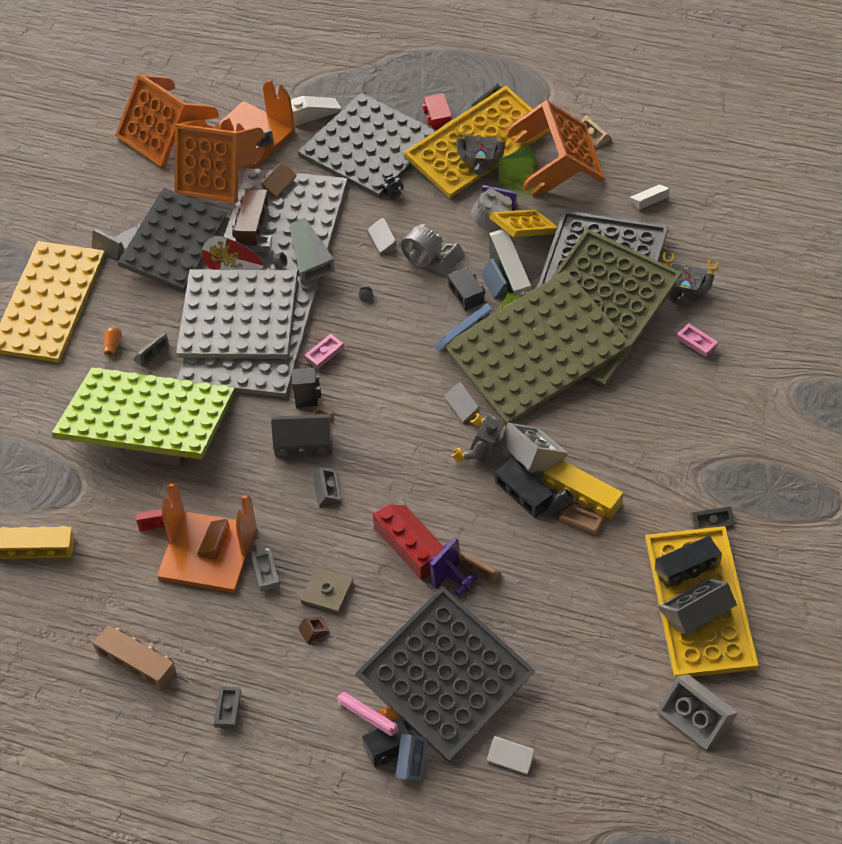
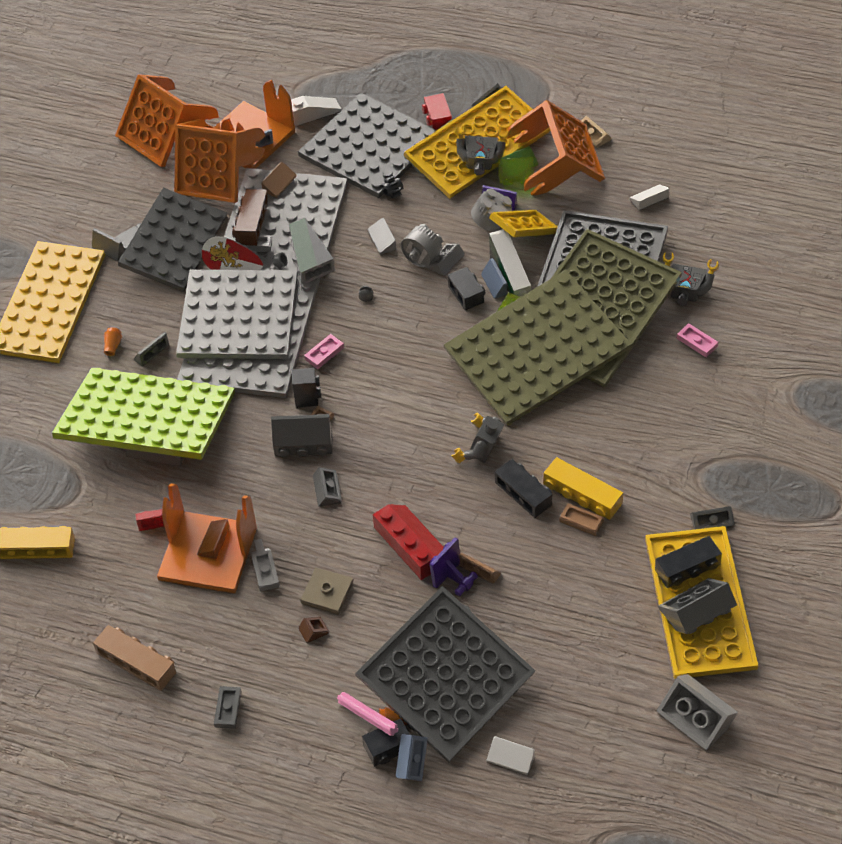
(461, 403): light grey slope -> none
(463, 326): light blue plate -> none
(532, 447): light grey slope -> none
(561, 501): black cone -> none

